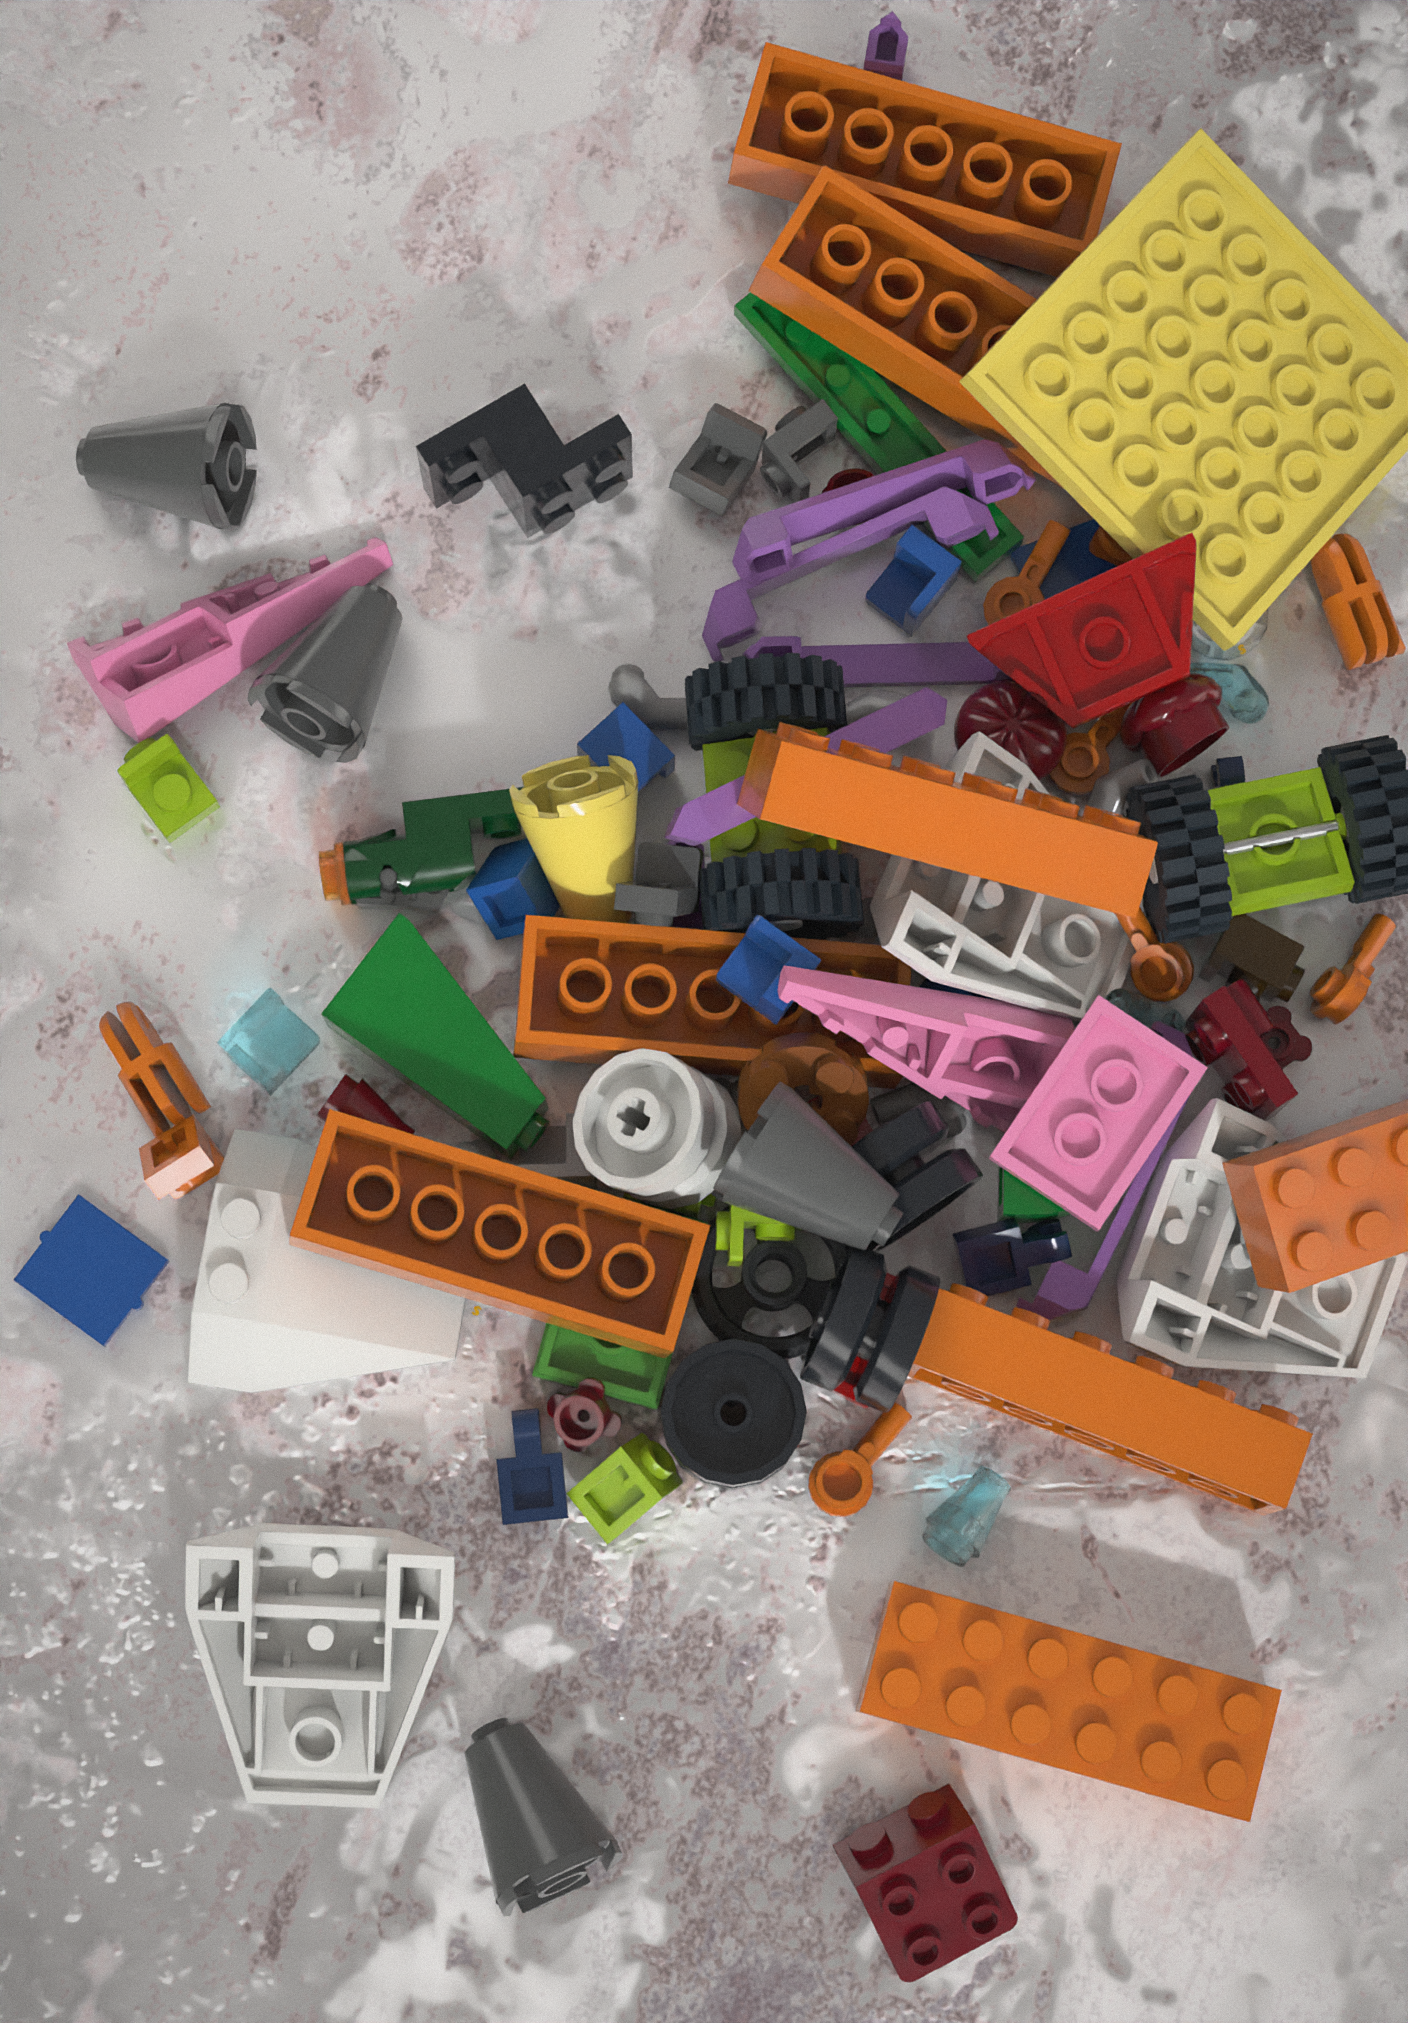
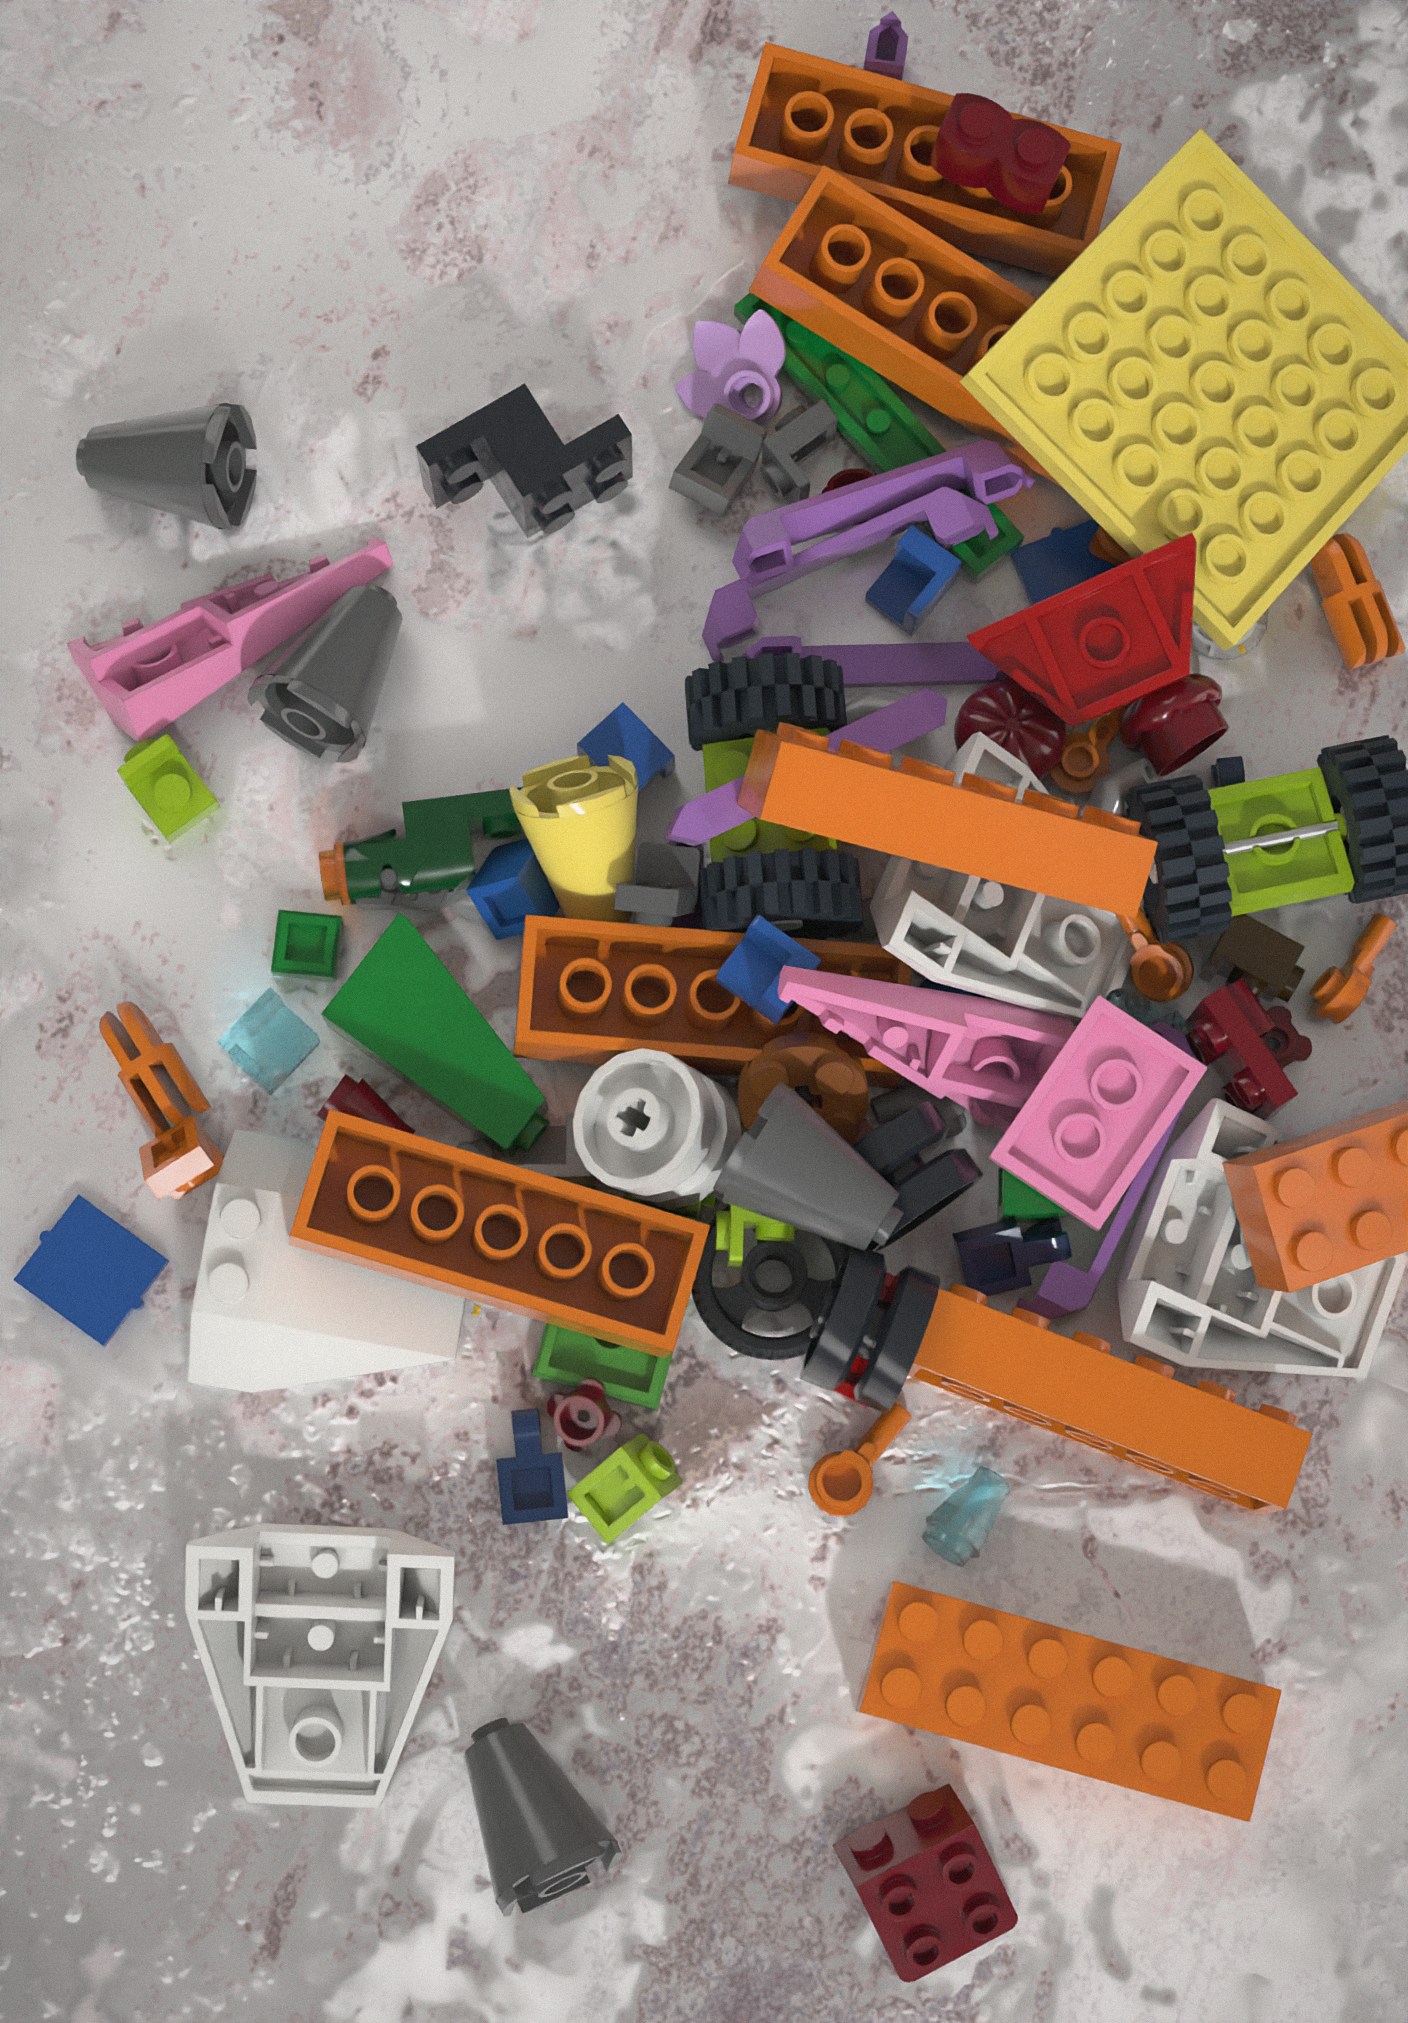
(307, 945): none -> green tile
(630, 687): light grey arm -> none
(729, 1375): black wheel -> none
(732, 362): none -> lavender plate
(991, 150): none -> dark red brick
(1022, 591): orange plate -> none
(1241, 691): clear light blue arm -> none

